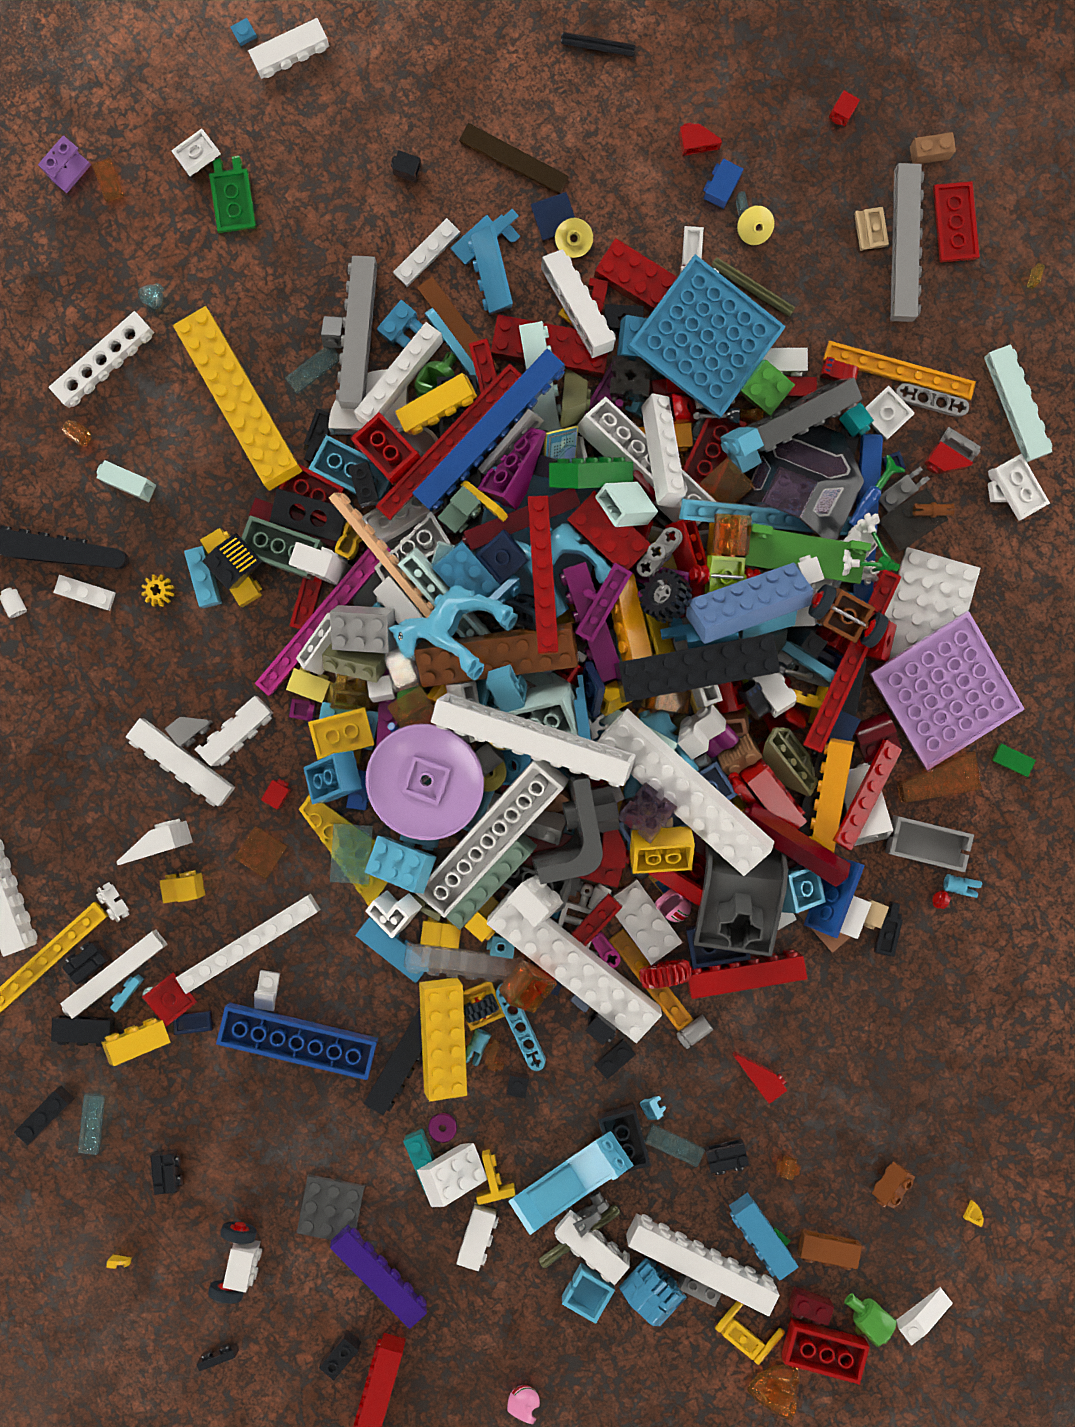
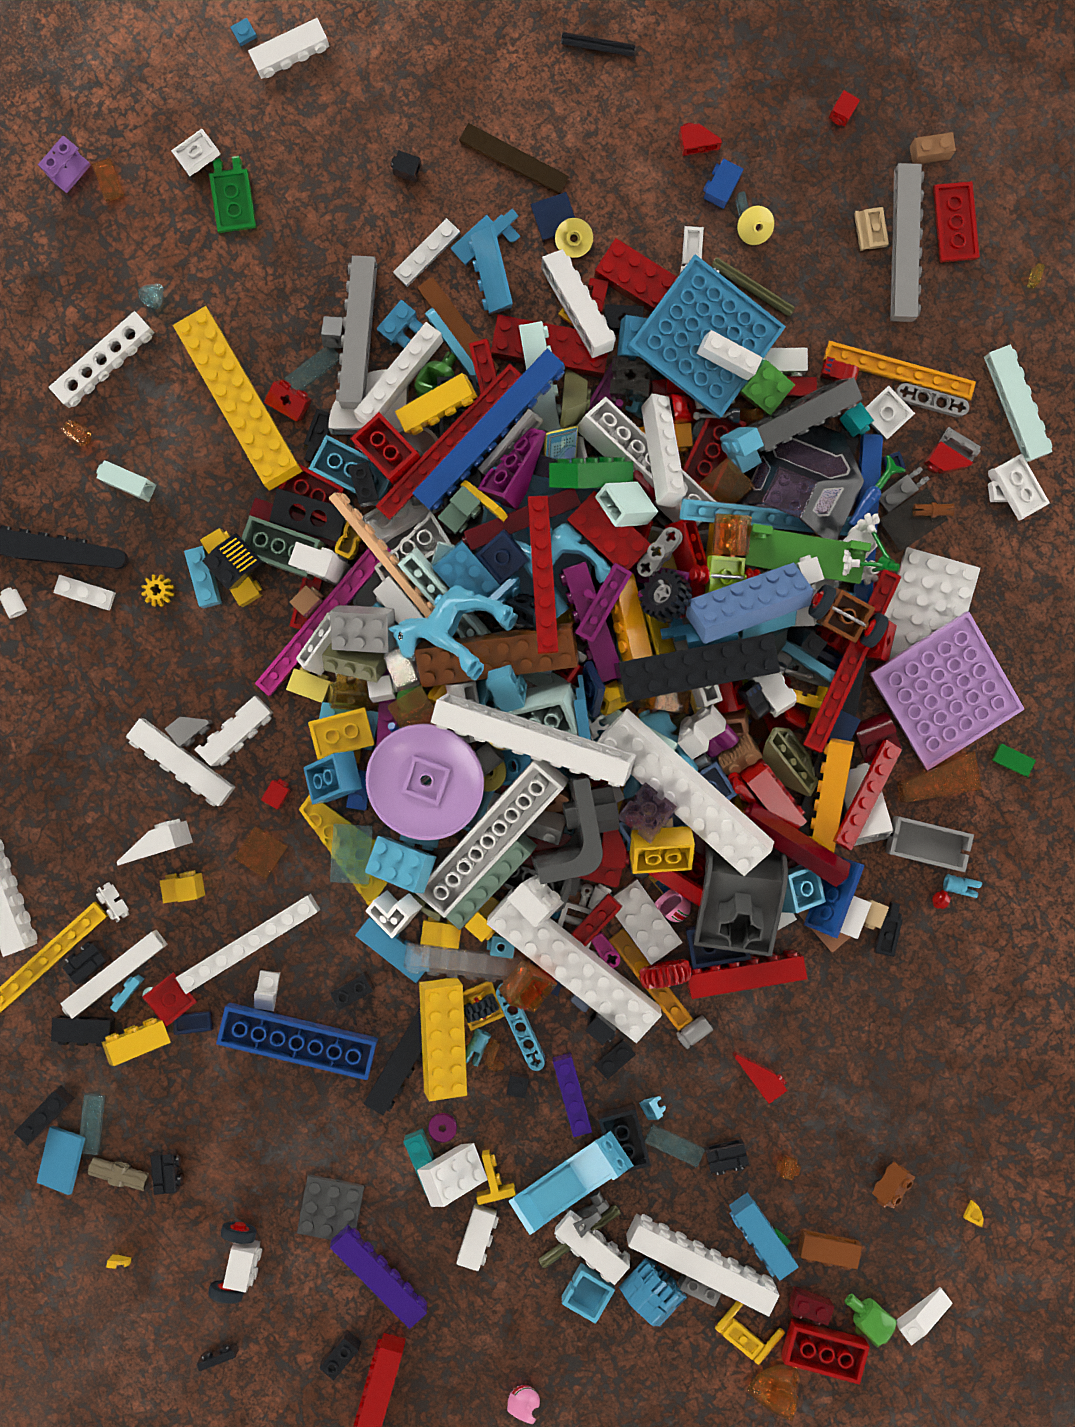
(60, 1160): none -> dark azure tile
(118, 1174): none -> dark tan piece
(277, 399): none -> red brick
(303, 709): magenta tile -> none
(307, 601): none -> medium nougat brick
(352, 990): none -> black brick
(572, 1094): none -> dark purple brick
(729, 355): none -> white brick

